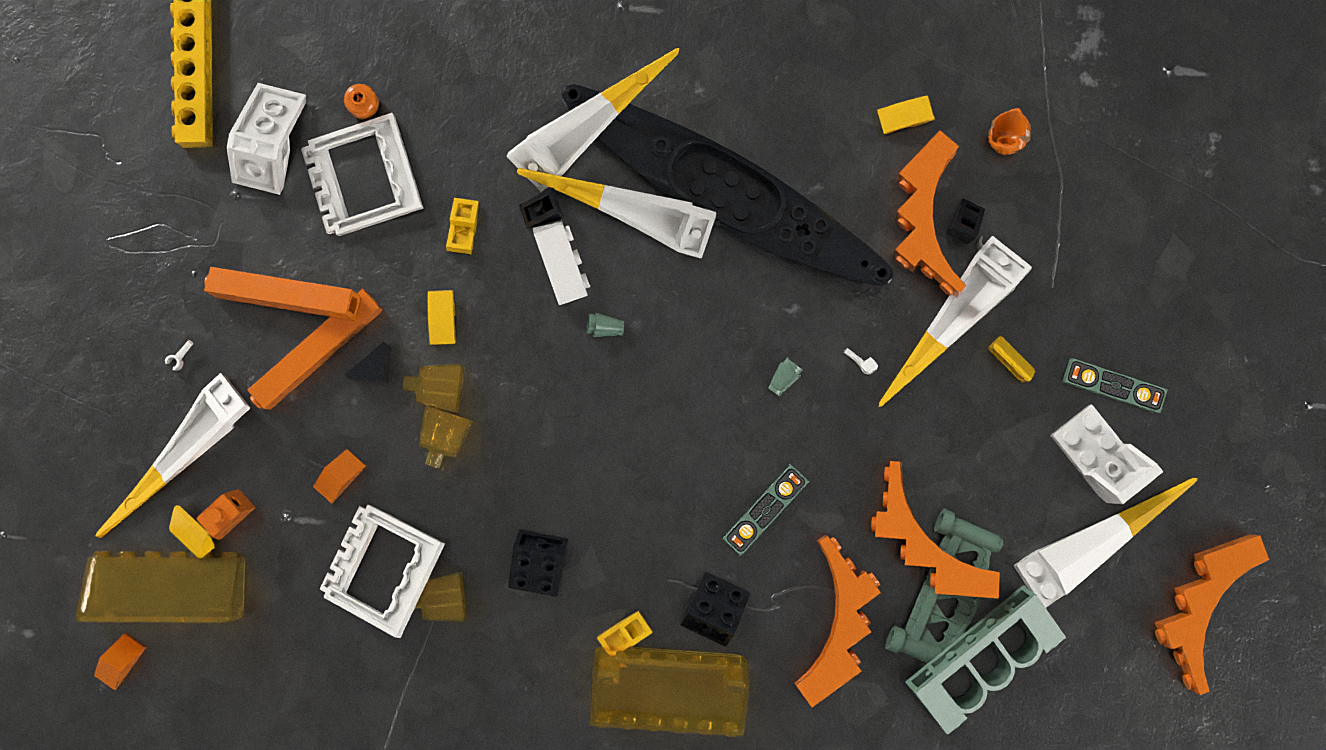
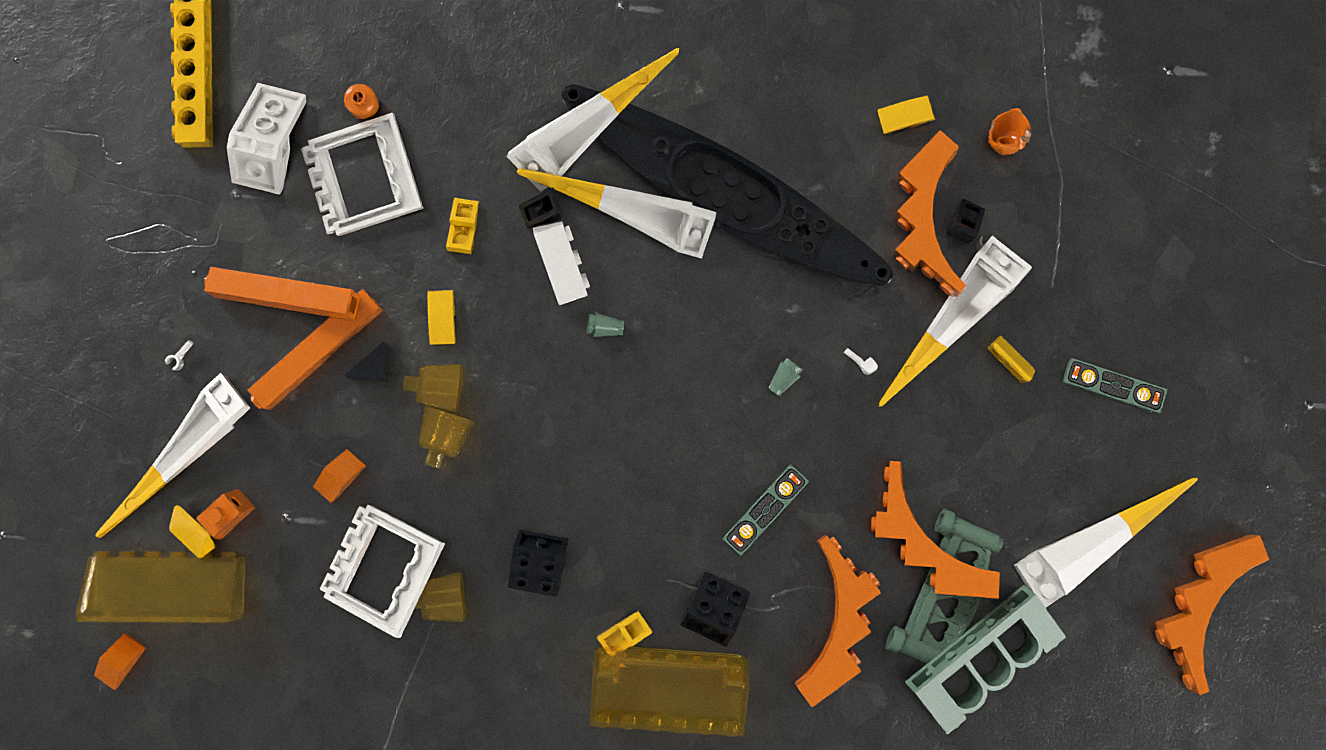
(1108, 465): white bracket -> none

